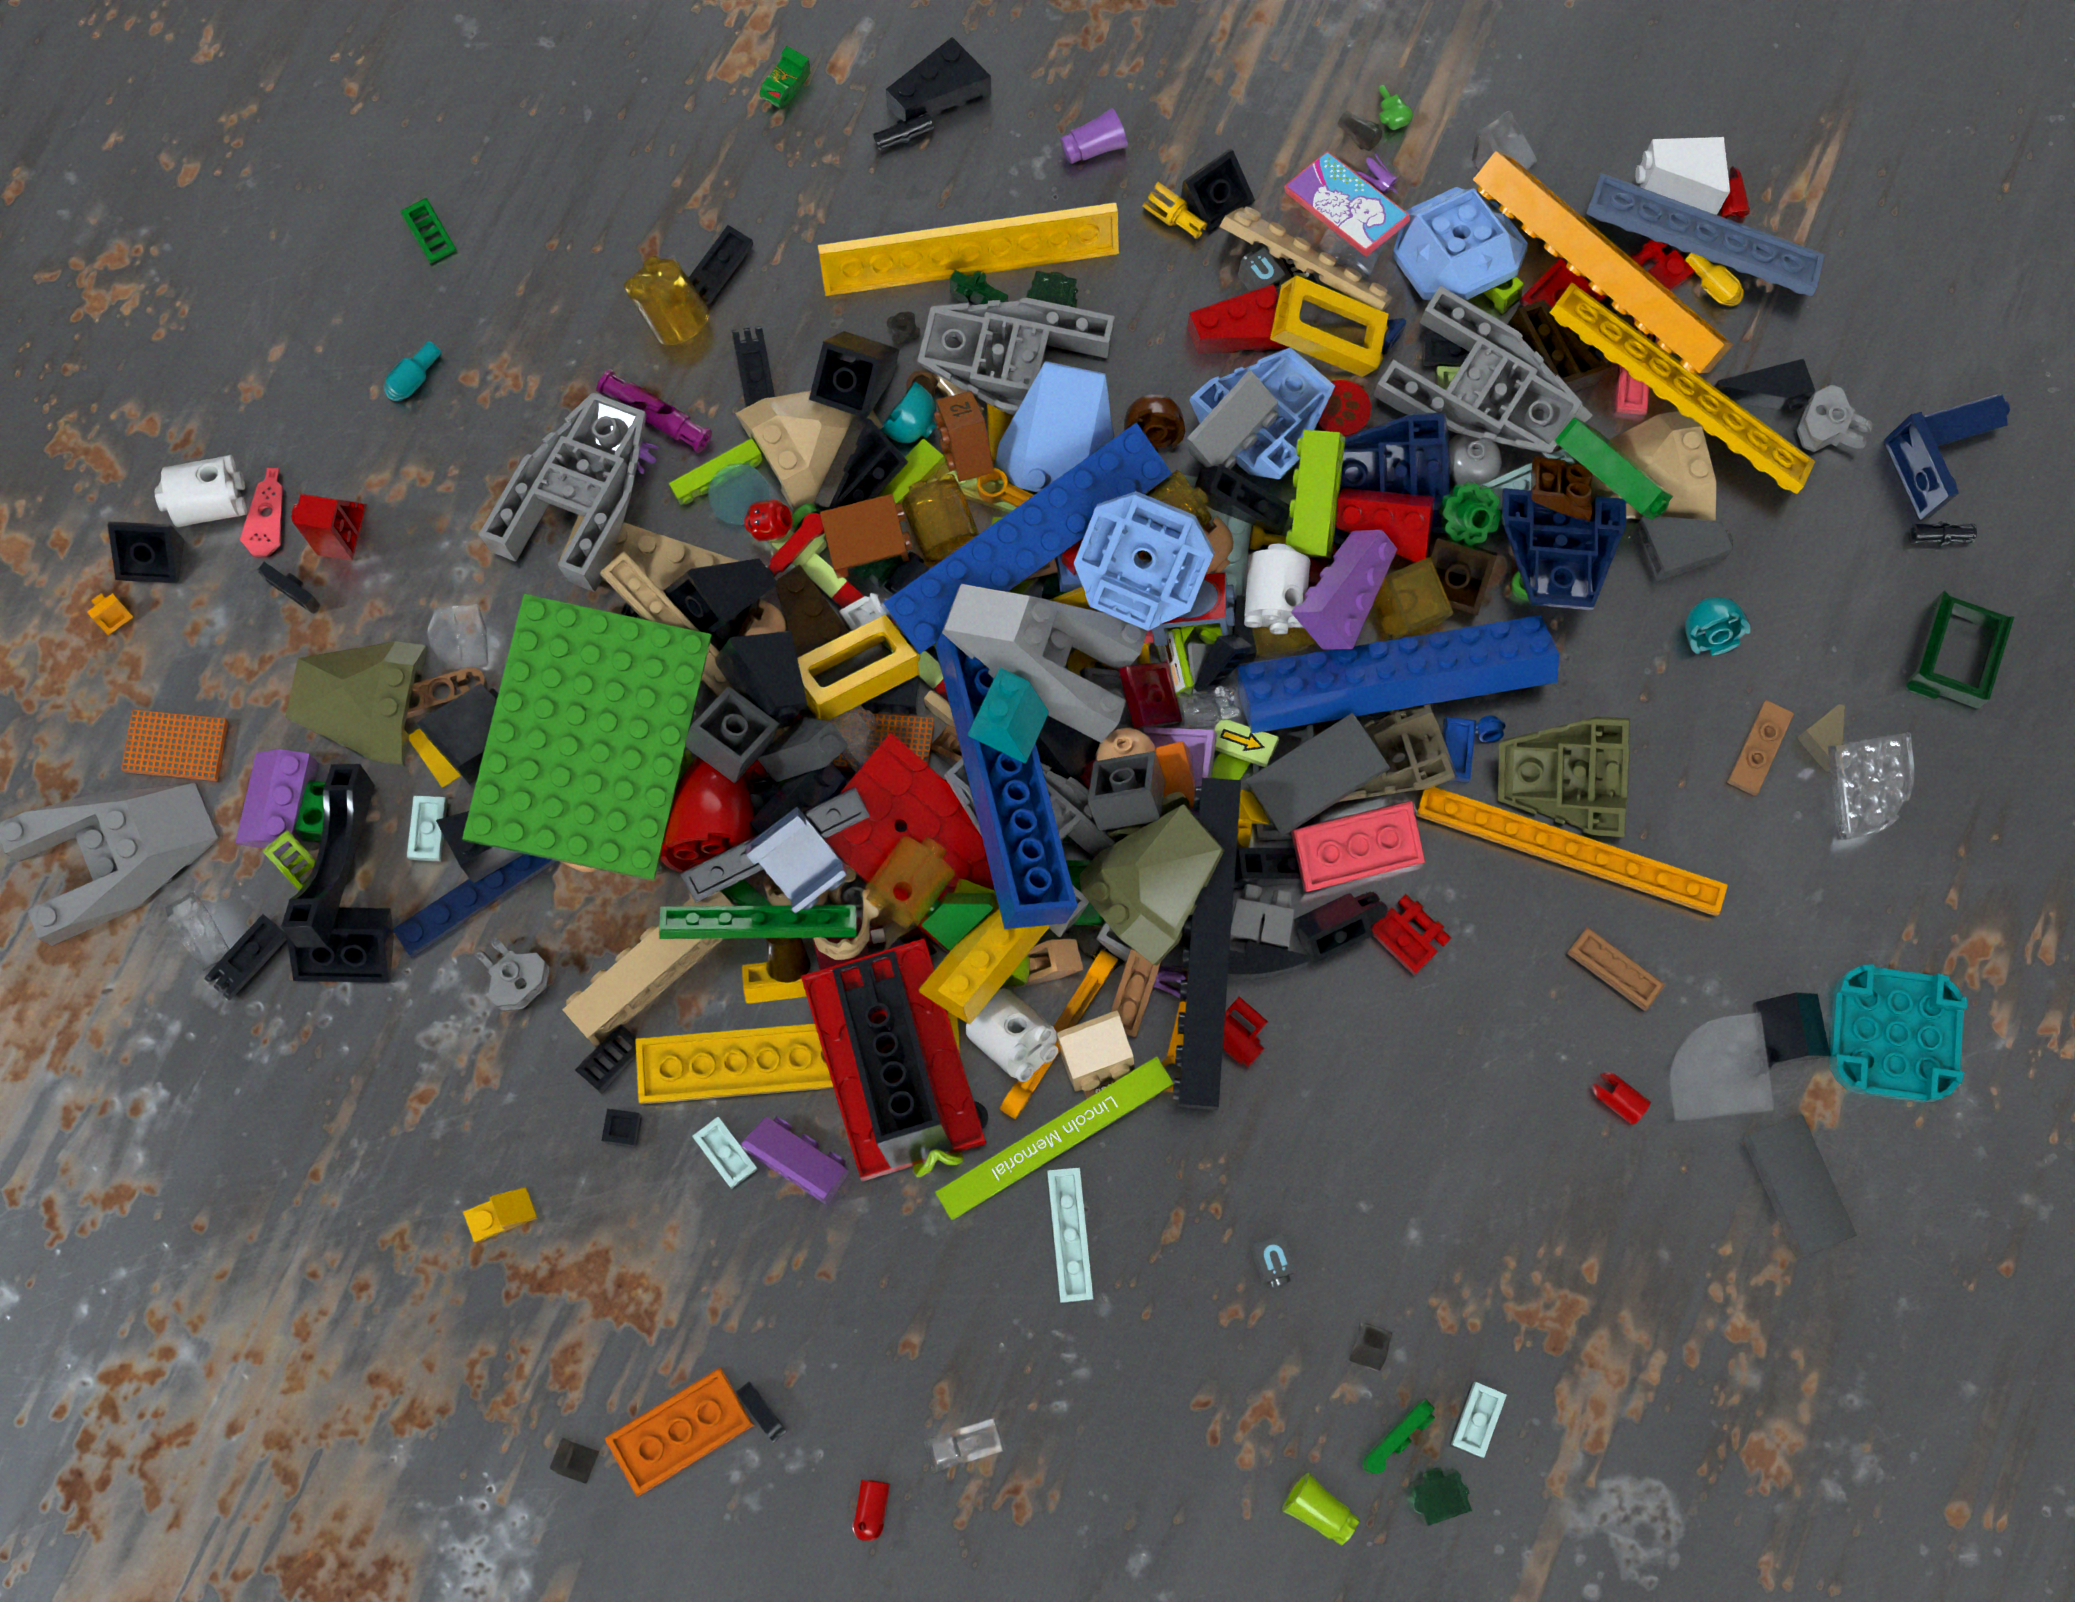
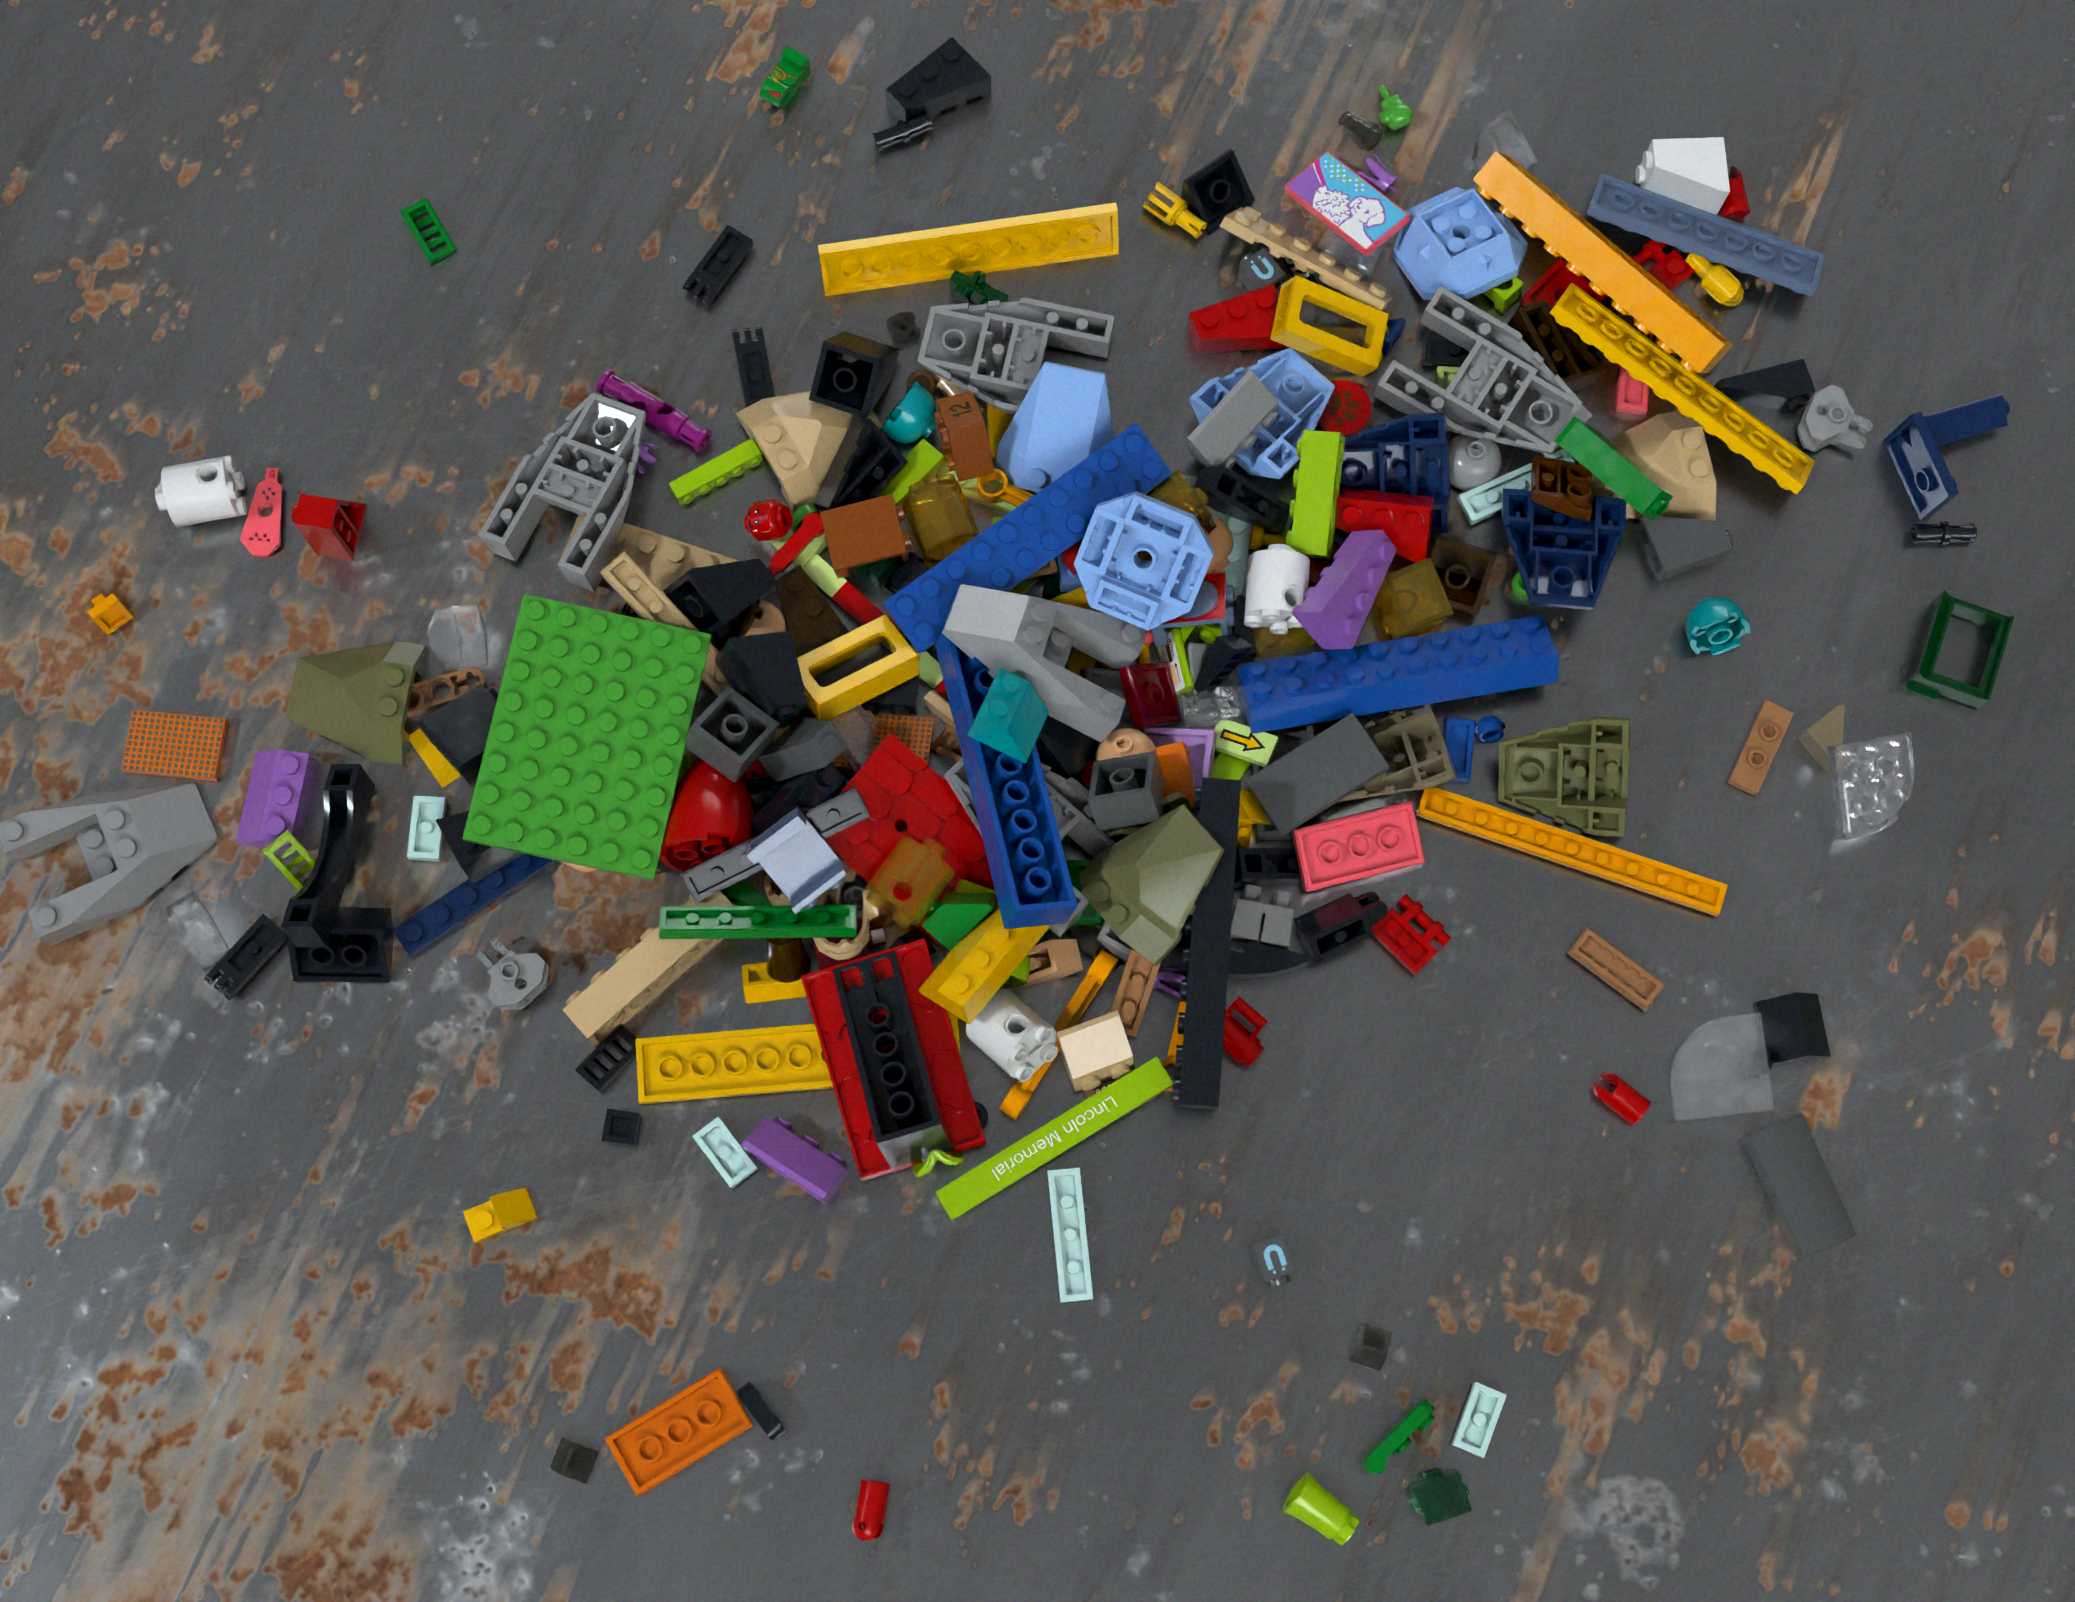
(145, 552): black slope -> none
(289, 586): black plate -> none
(311, 813): green leg -> none
(410, 373): teal arm -> none
(667, 300): clear yellow cylinder -> none
(735, 490): clear light blue tile -> none
(862, 612): white slope -> none
(963, 1445): clear slope -> none
(1054, 288): clear green head -> none
(1094, 138): medium lavender plant -> none
(1158, 419): reddish brown cylinder -> none
(1470, 513): green plant -> none
(1897, 1034): teal tile -> none

